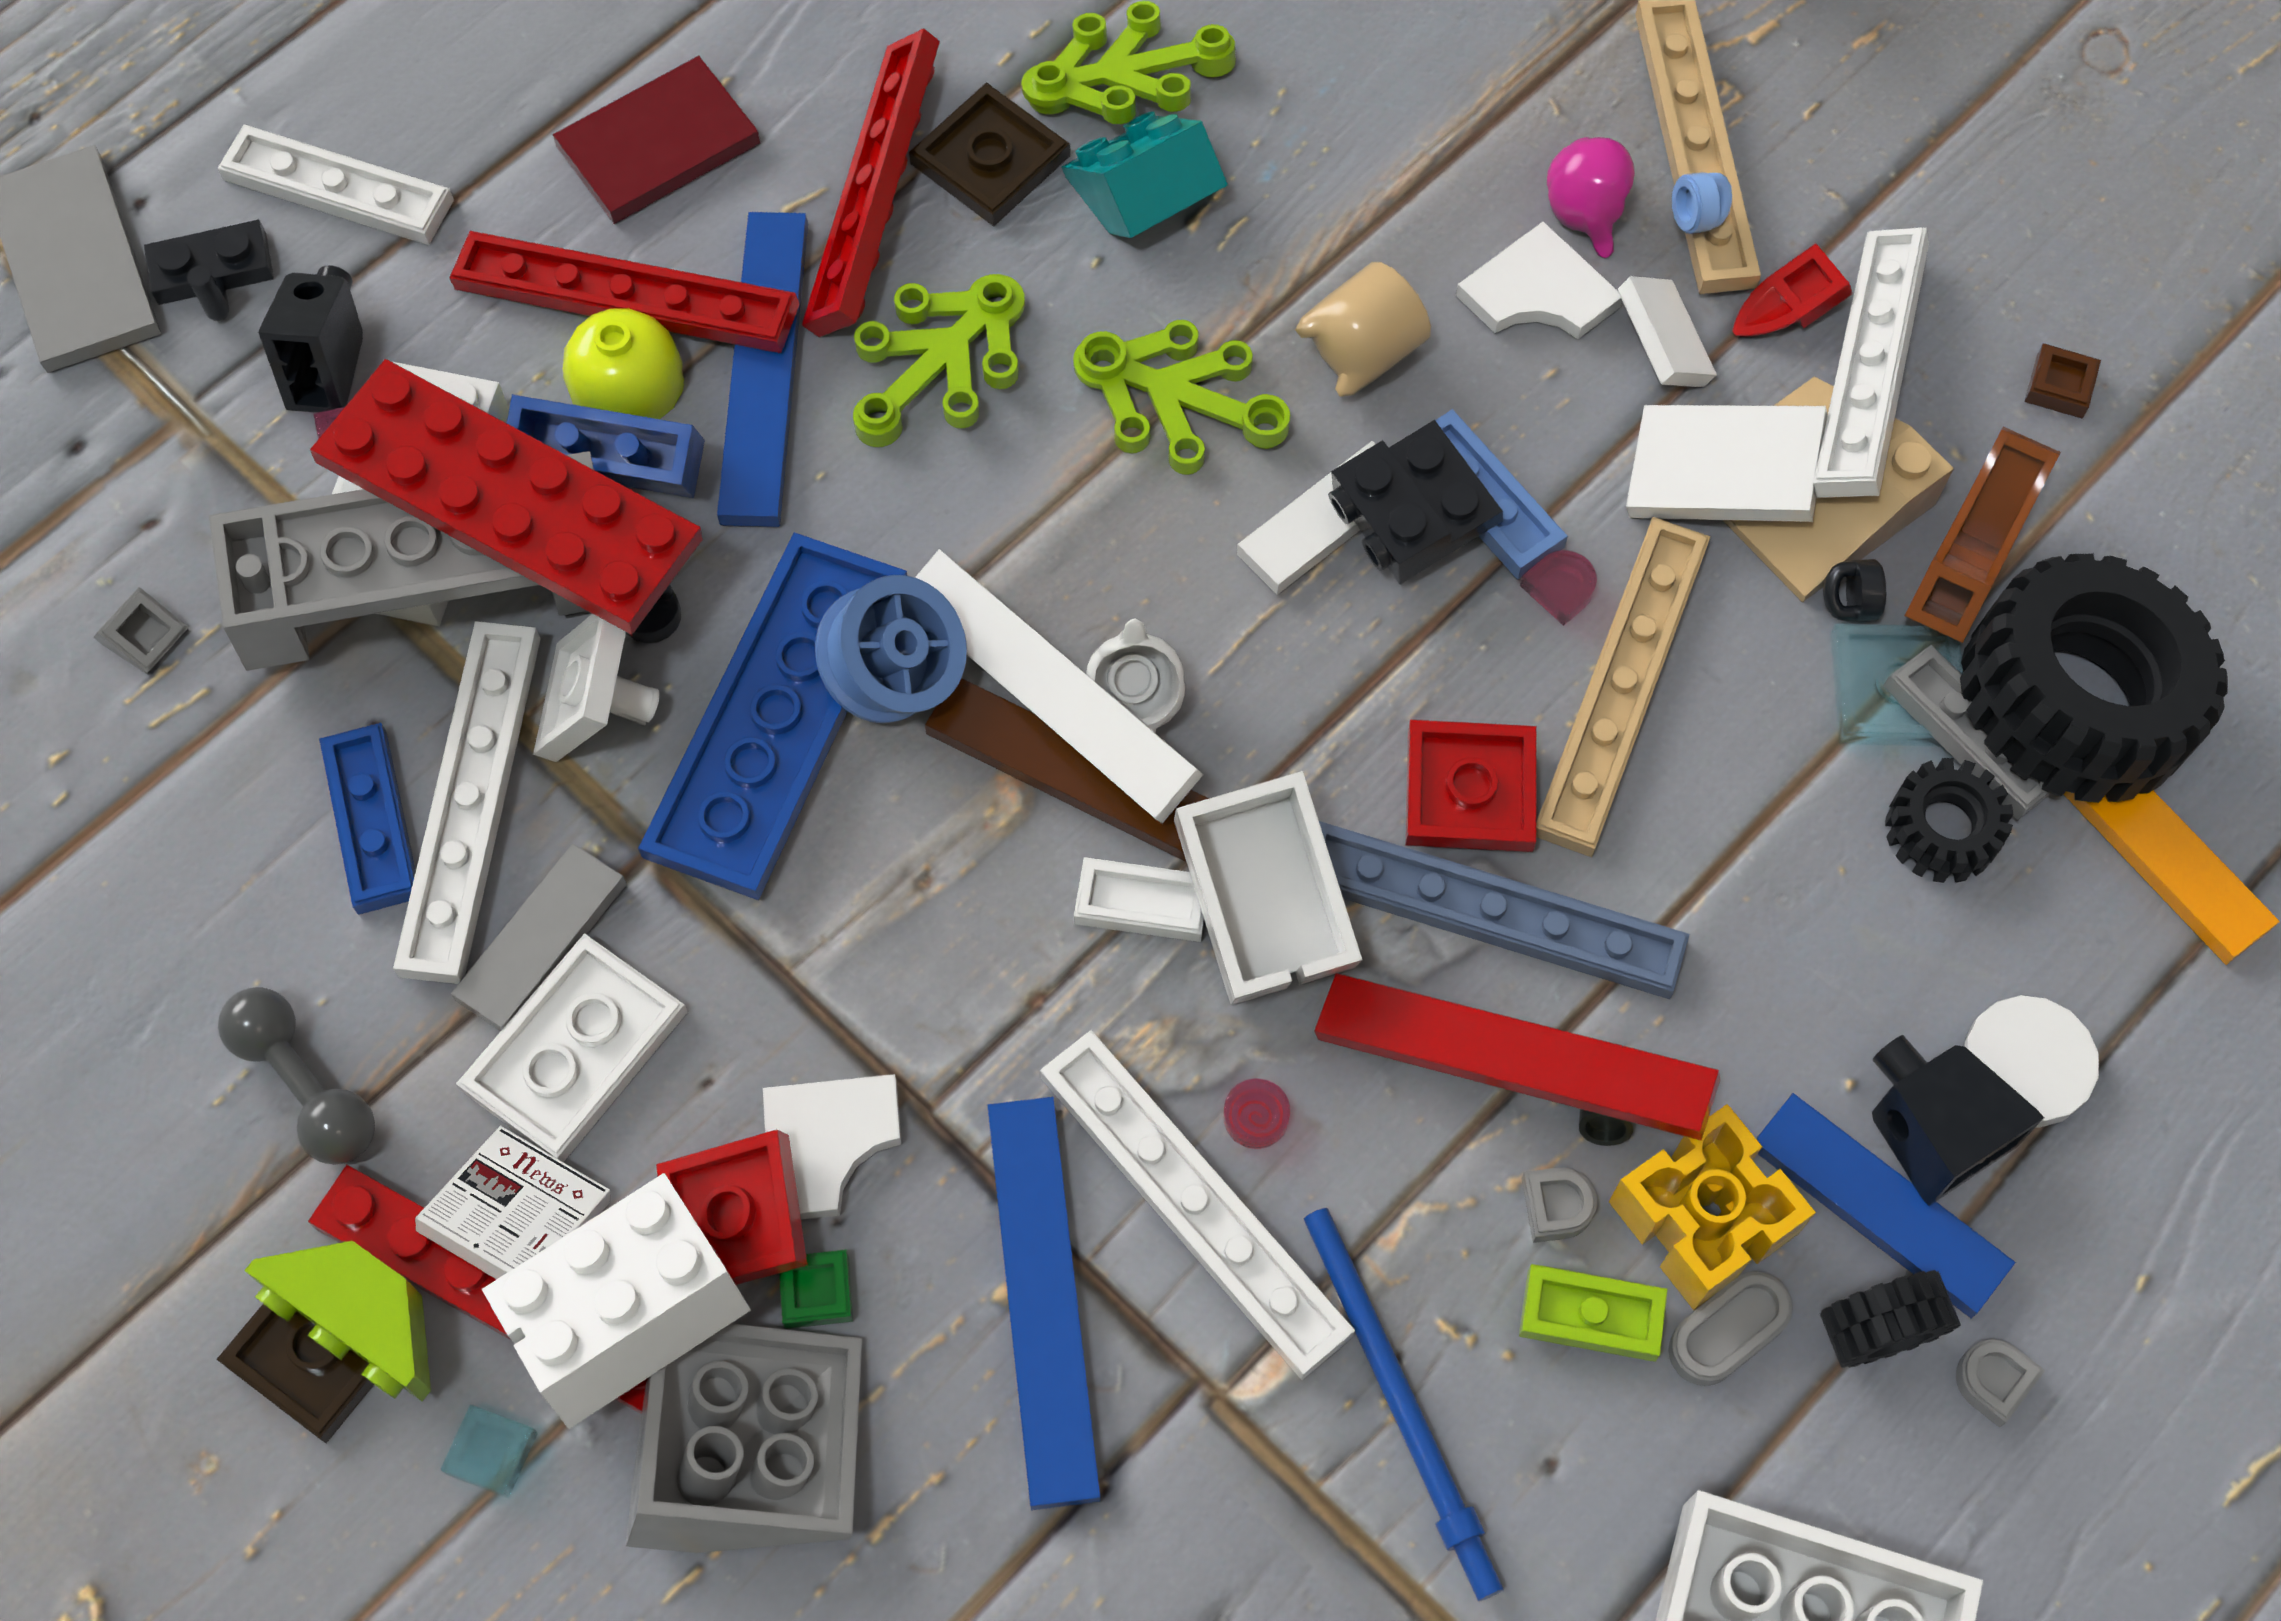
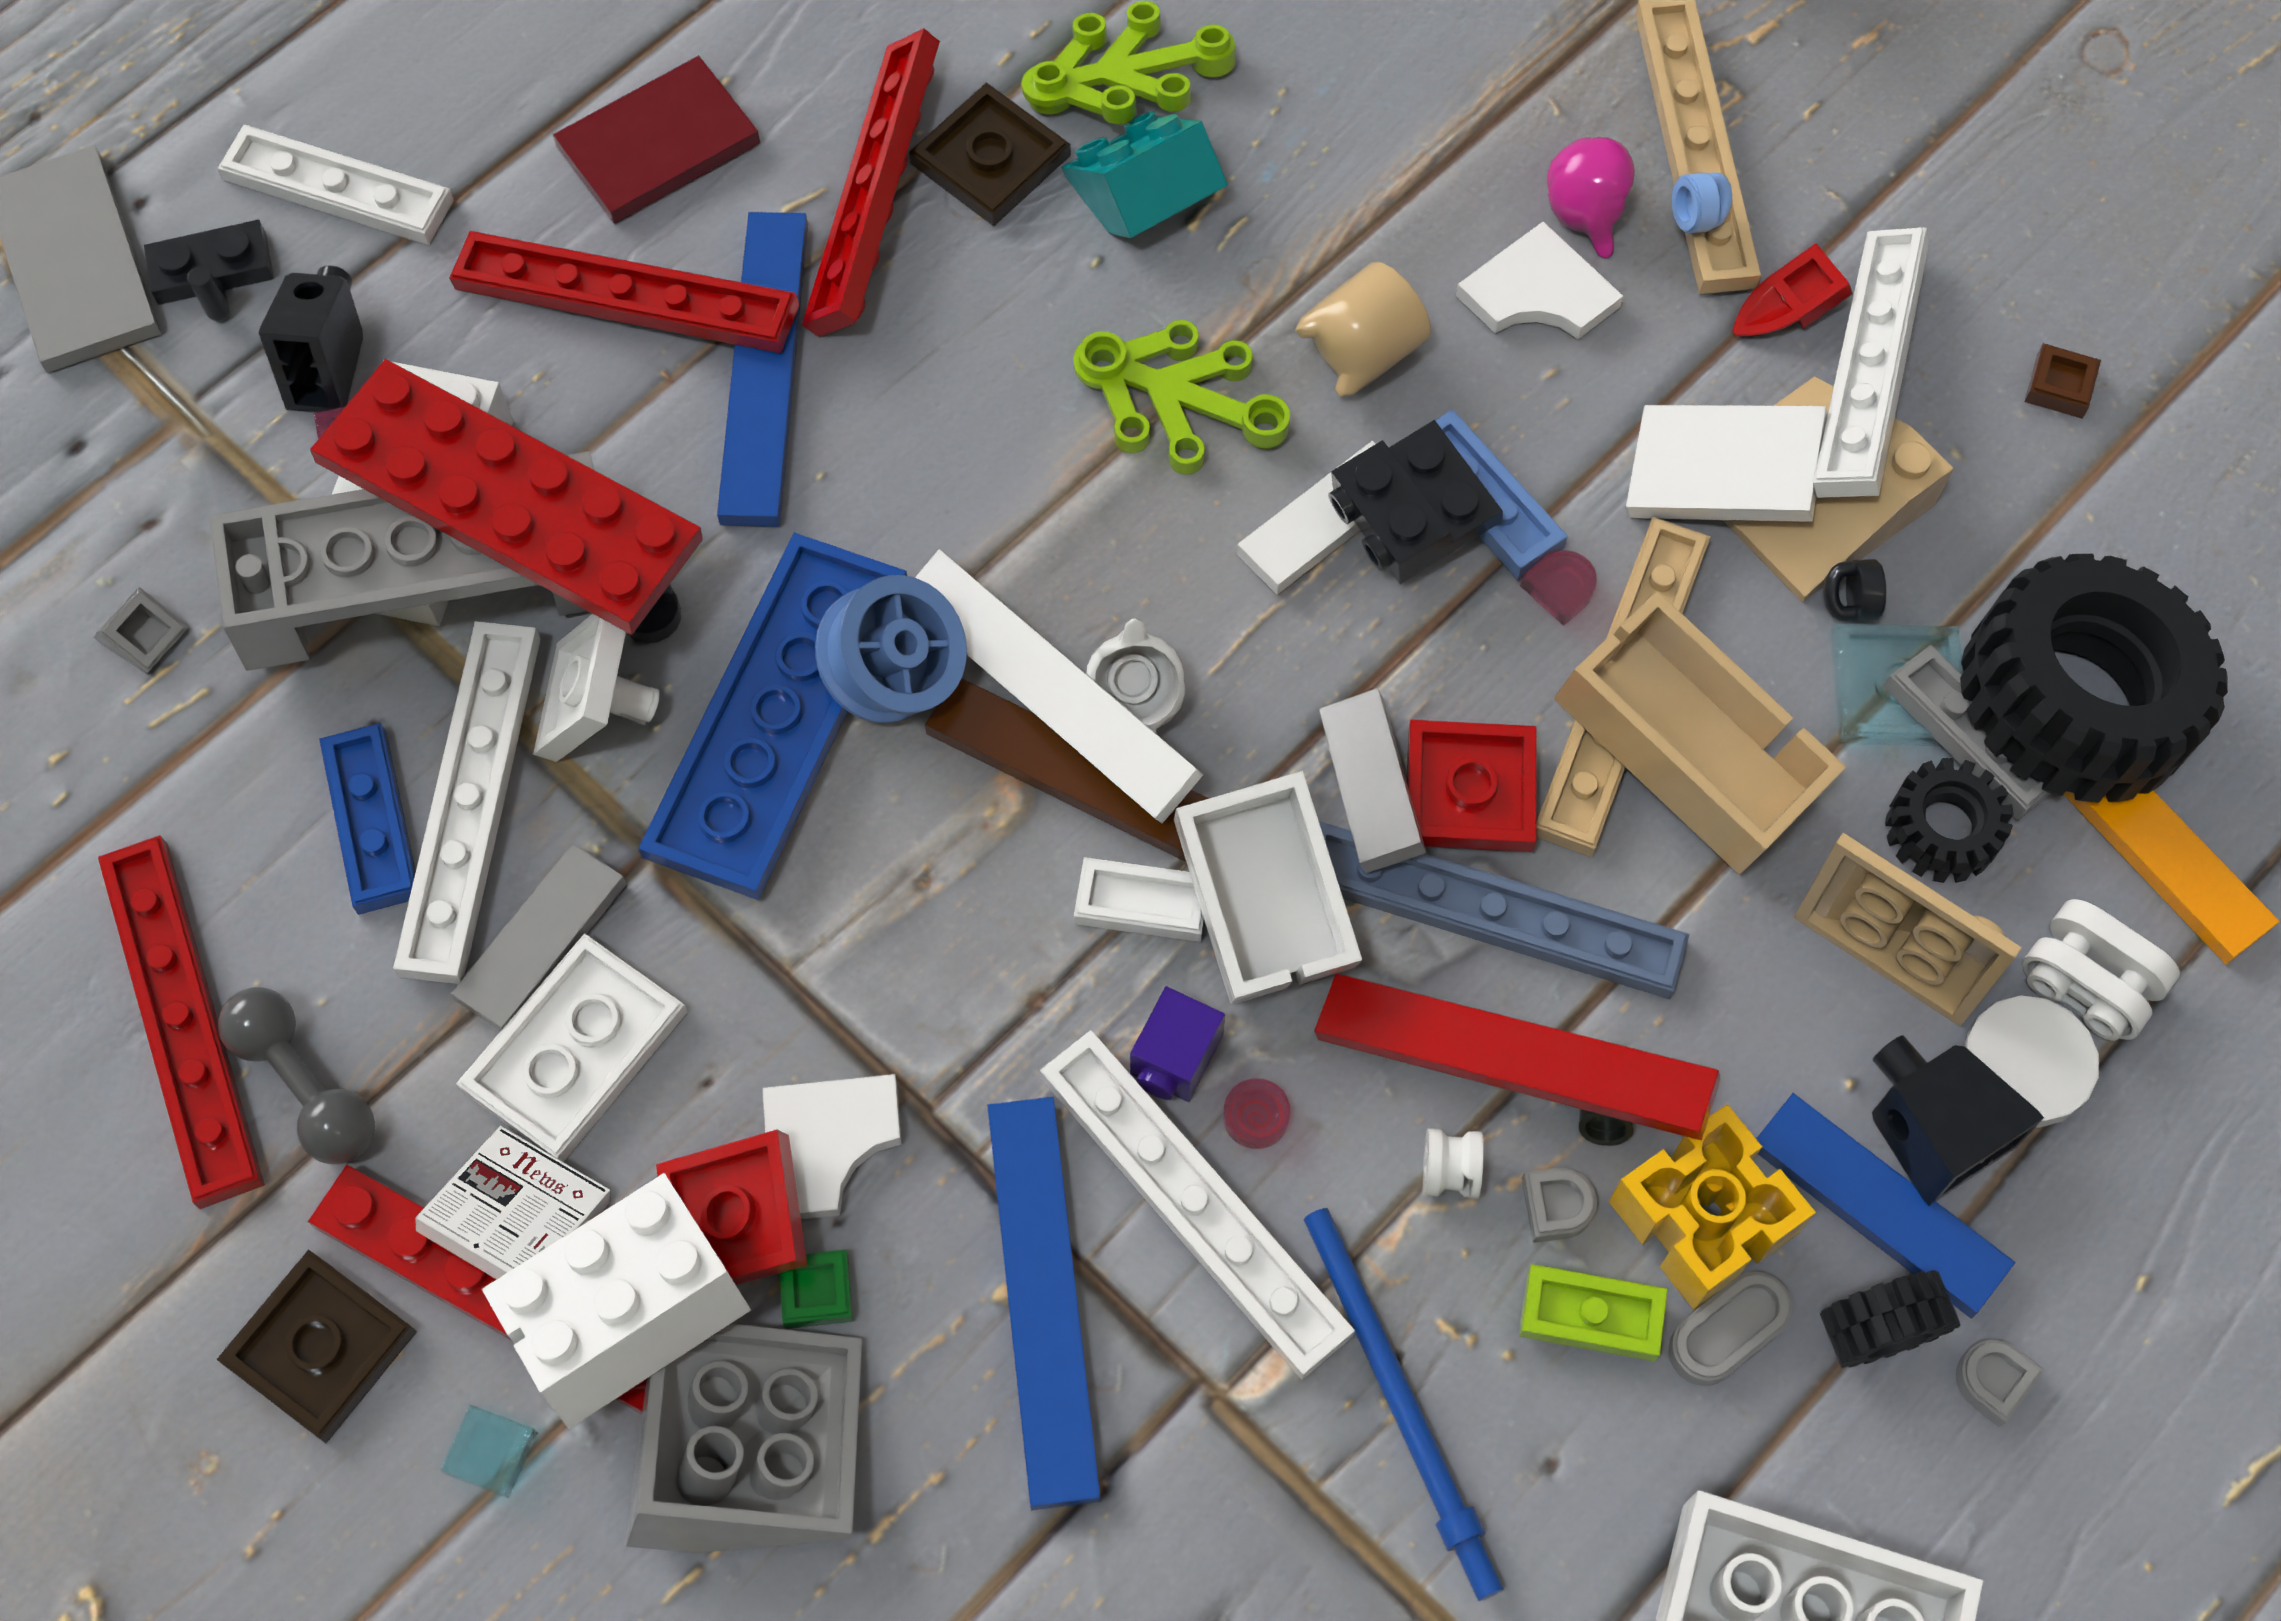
(180, 1023): none -> red tile
(355, 1308): lime slope -> none
(622, 446): blue brick -> none
(623, 364): neon yellow cylinder -> none
(940, 349): lime plant -> none
(1176, 1045): none -> dark purple brick
(1372, 781): none -> tile
(1453, 1163): none -> white wheel
(1666, 332): white tile -> none
(1697, 732): none -> tan piece
(1905, 930): none -> tan slope
(1982, 534): dark orange arch -> none
(2100, 970): none -> white brick

